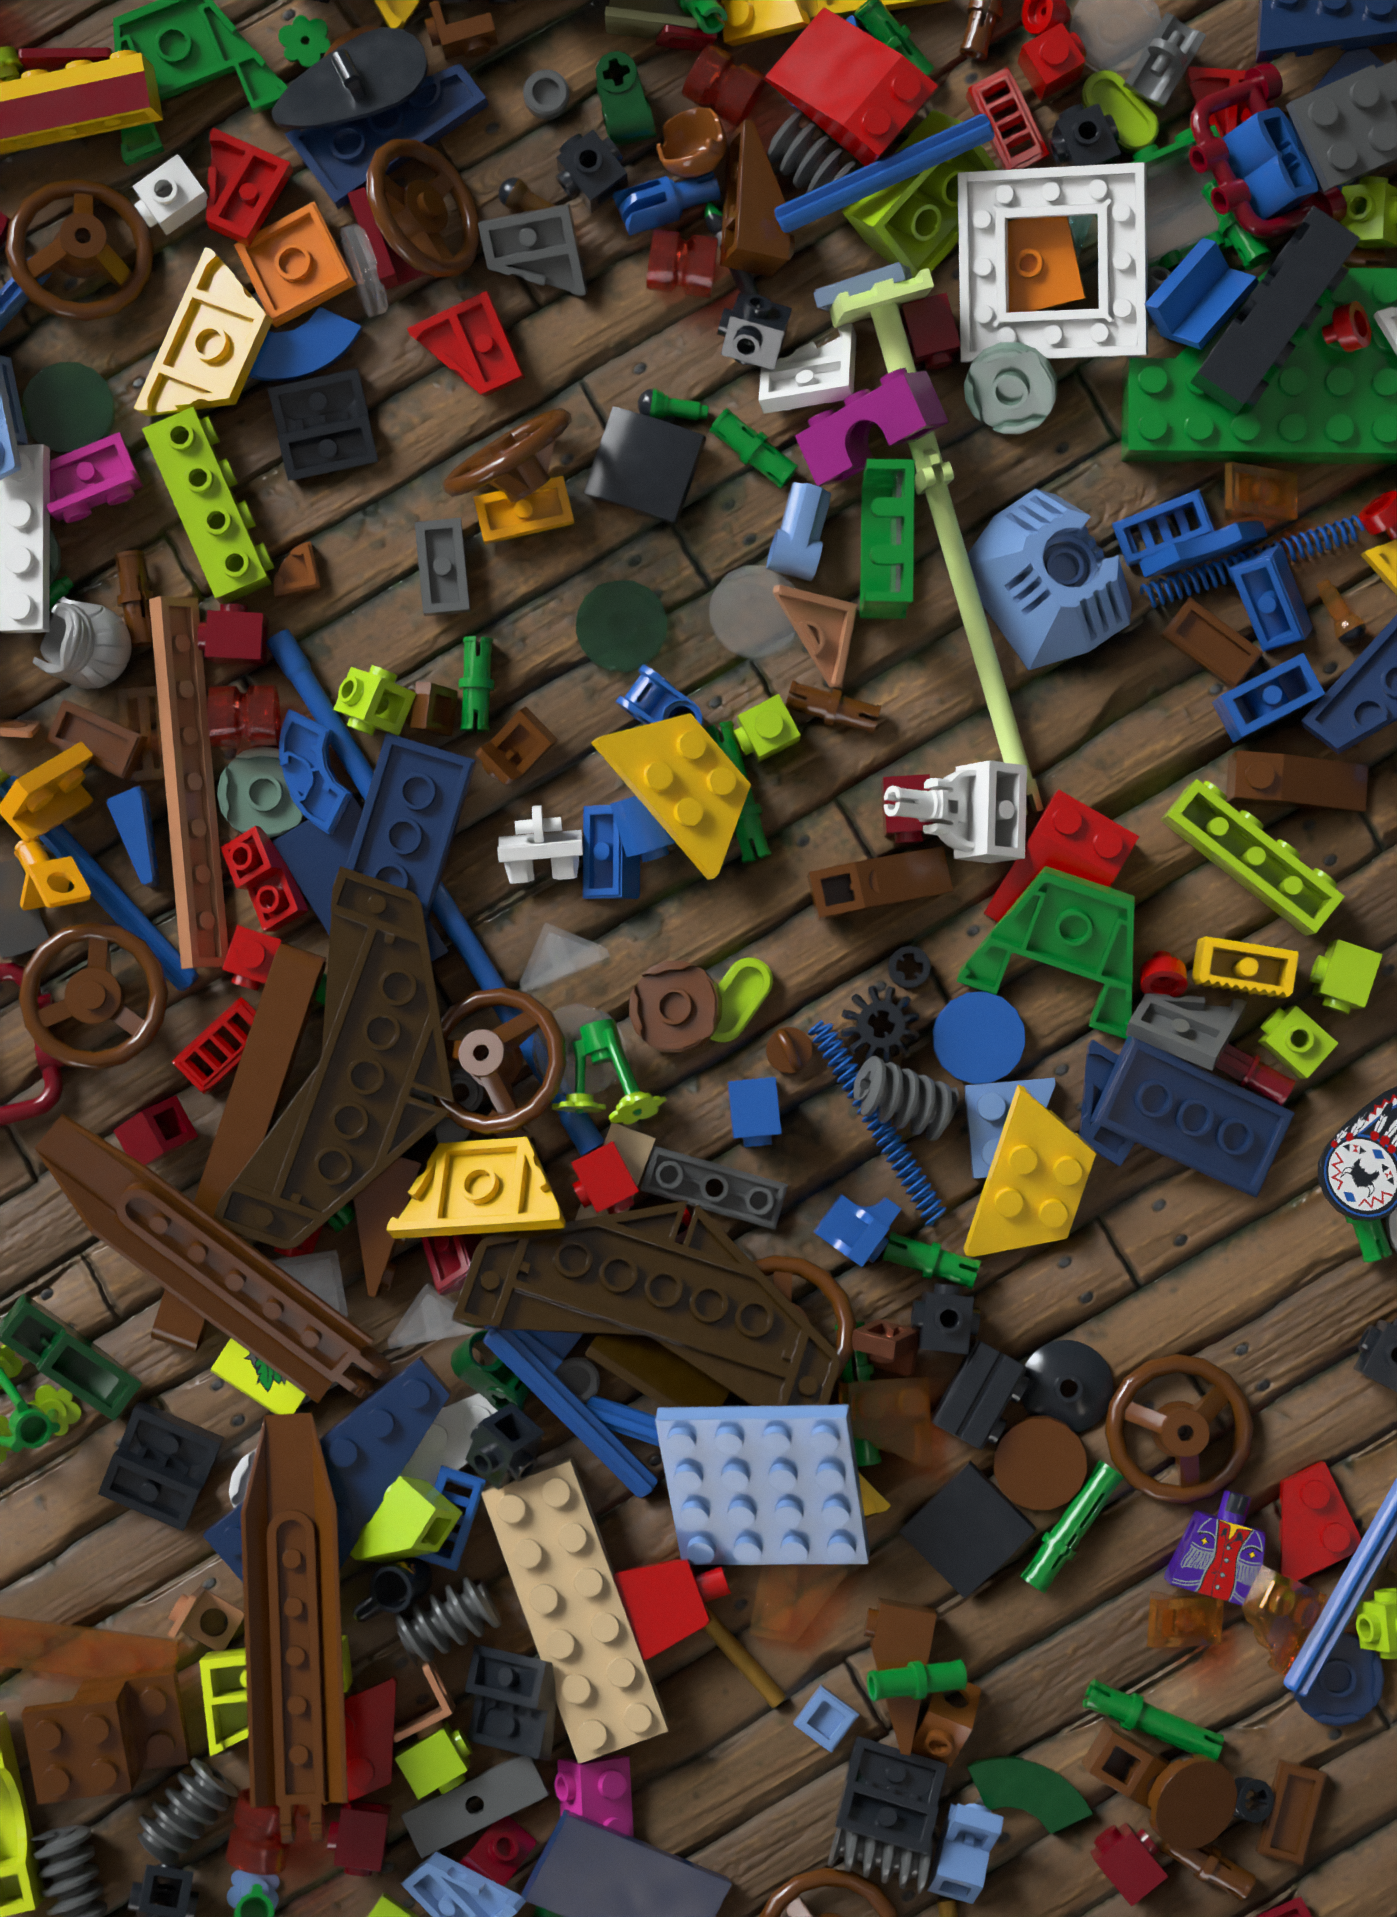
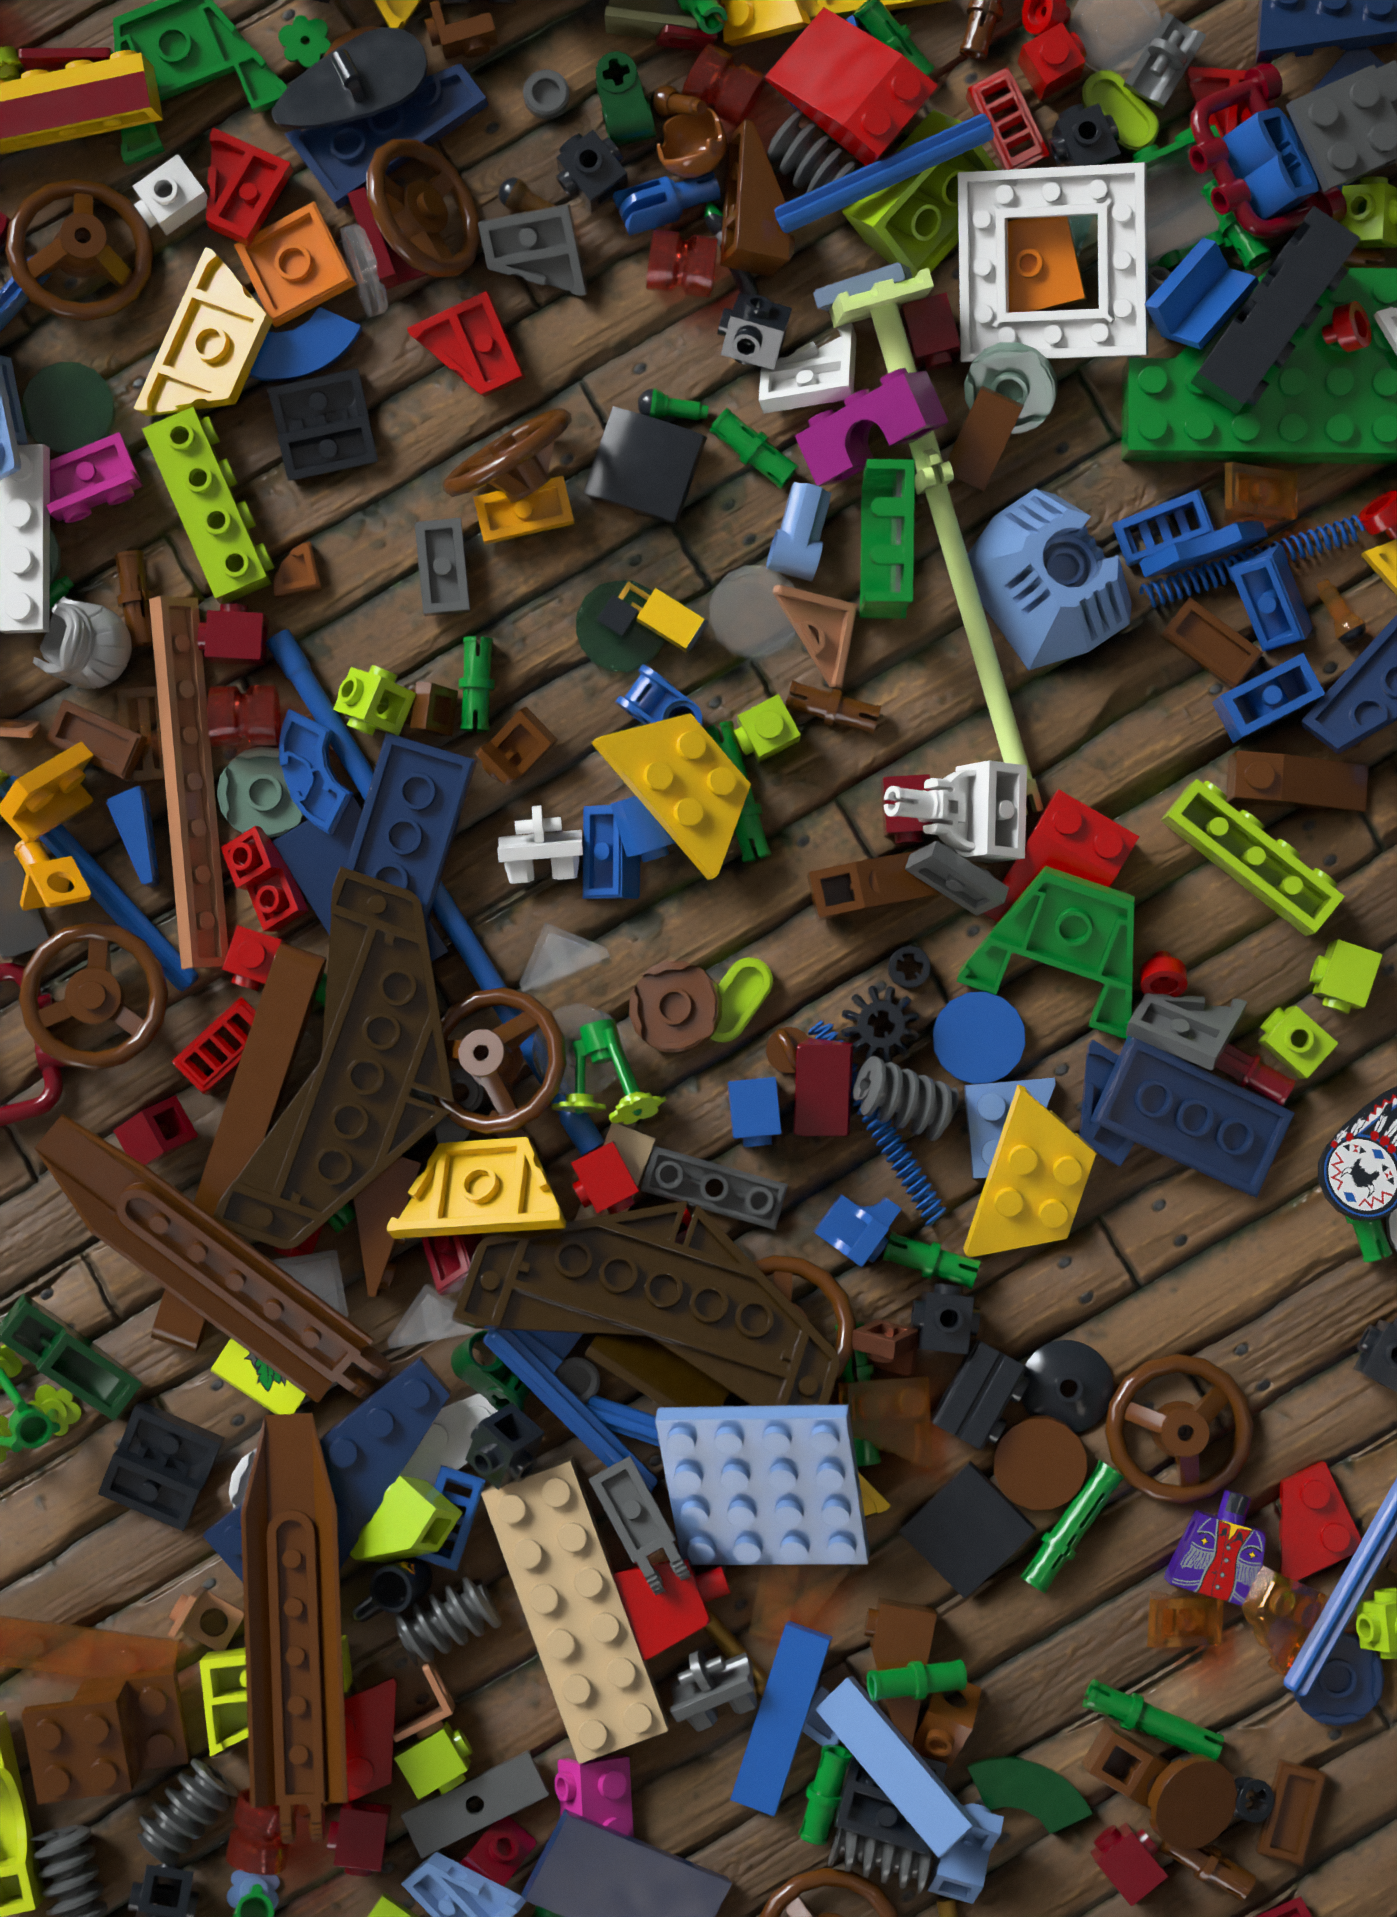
(512, 1702): black slope -> none
(637, 1520): none -> dark grey hinge
(659, 615): none -> piece
(668, 101): none -> reddish brown piece
(710, 1685): none -> dark grey hips
(781, 1718): none -> blue tile
(823, 1088): none -> dark red slope
(824, 1794): none -> green pin
(896, 1766): none -> medium blue tile
(957, 878): none -> dark grey plate
(983, 437): none -> reddish brown tile
(1244, 967): yellow brick -> none

